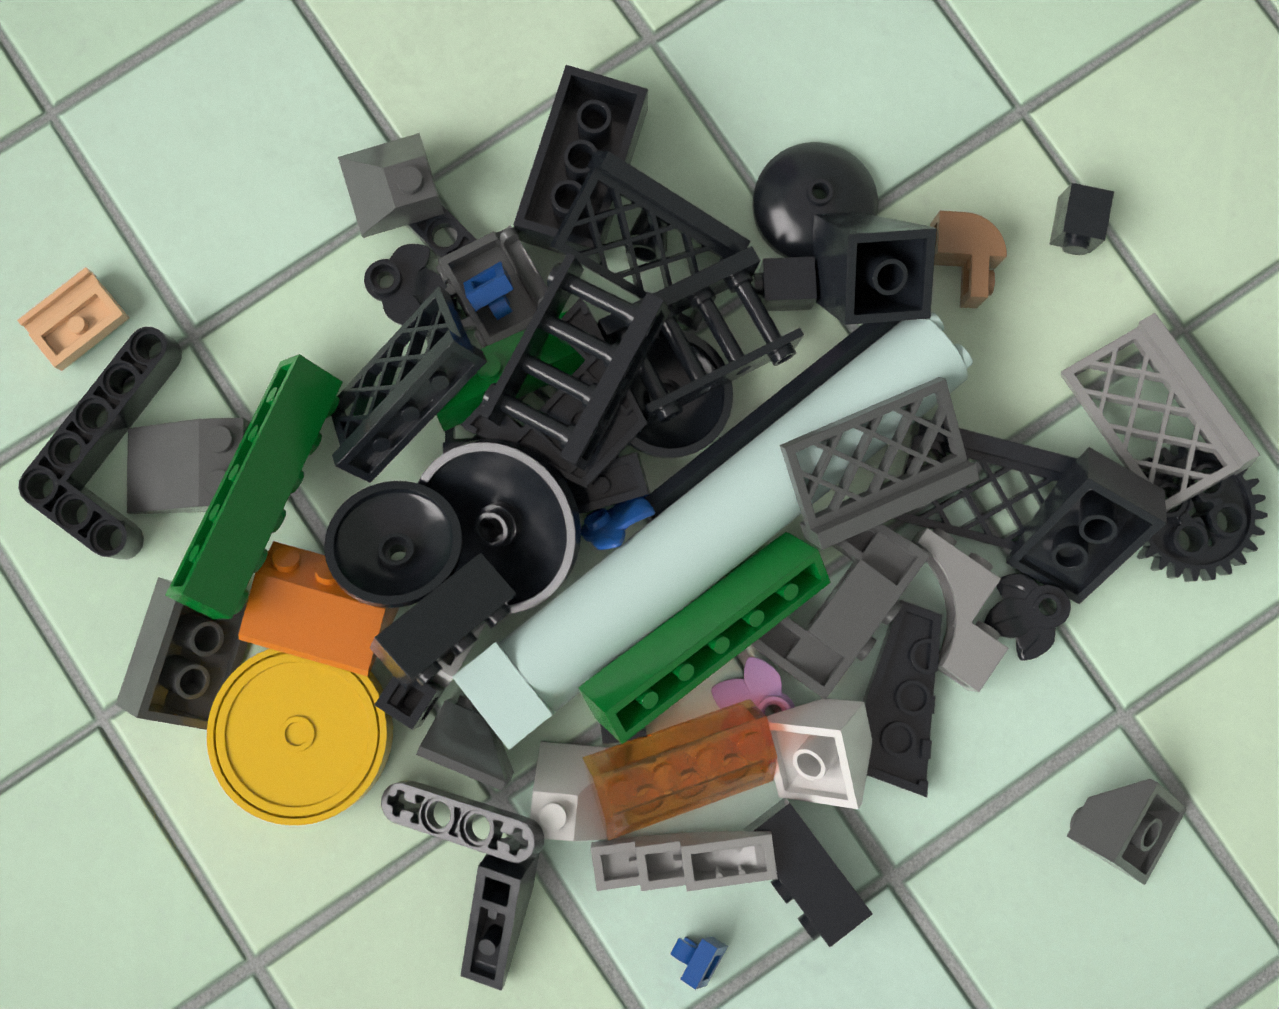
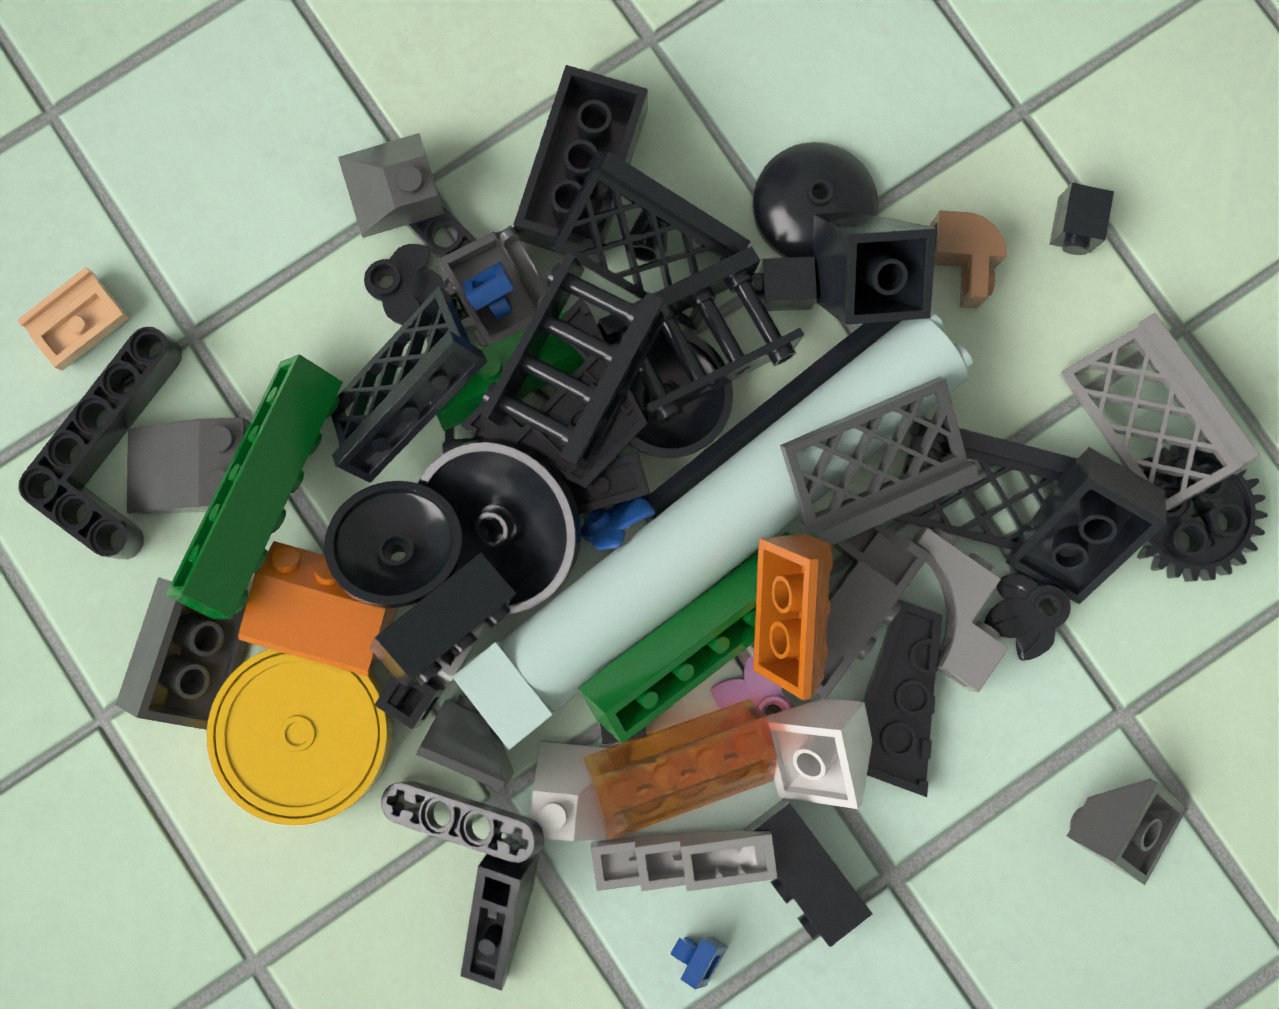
(792, 612): none -> orange slope

